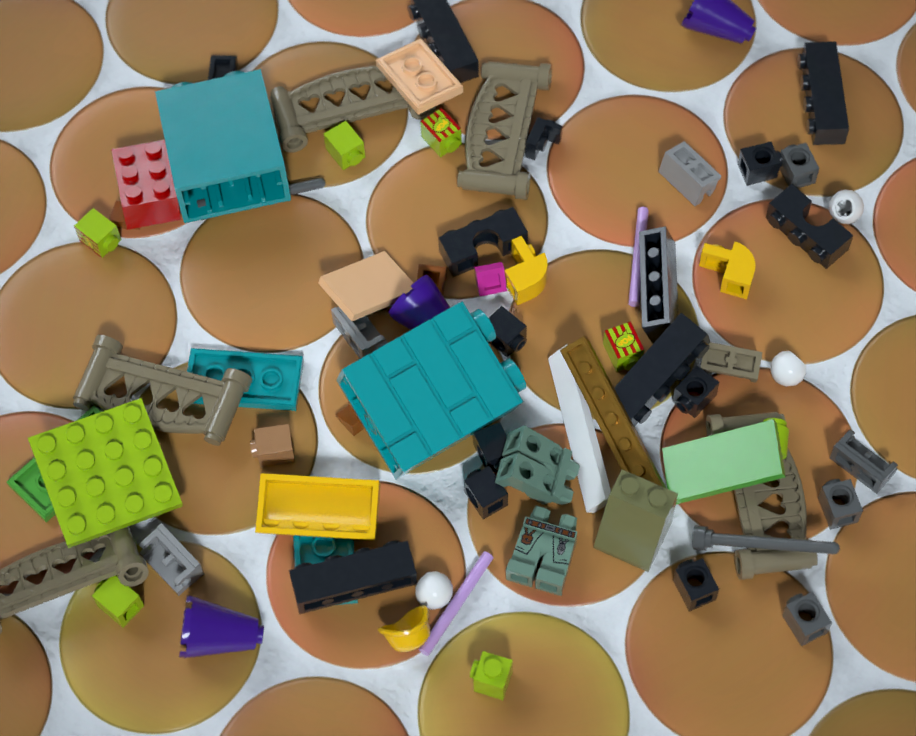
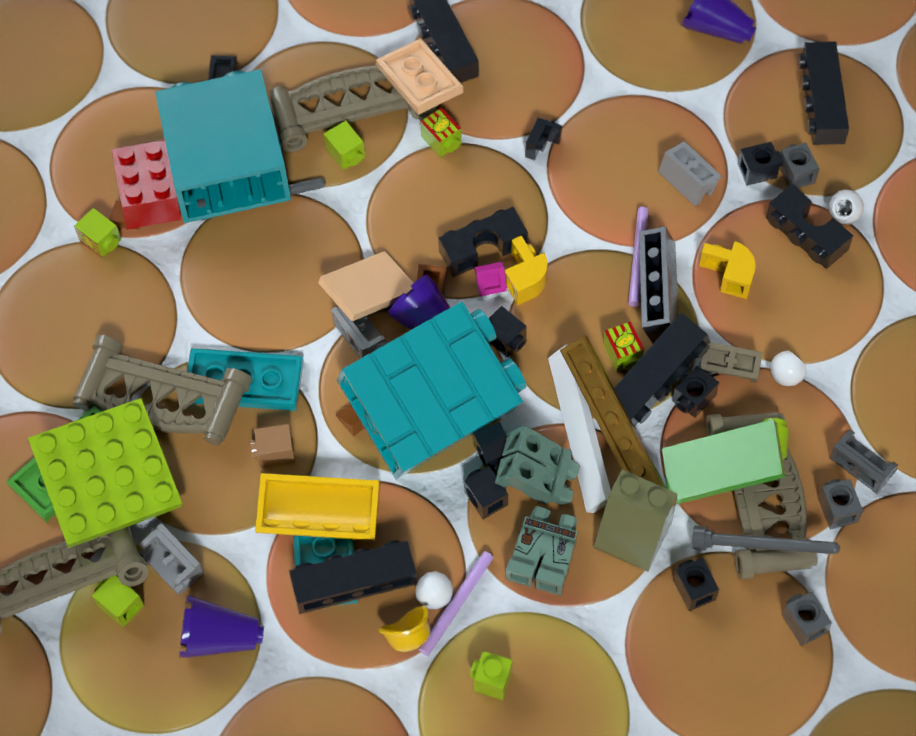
(506, 175): dark tan piece -> none

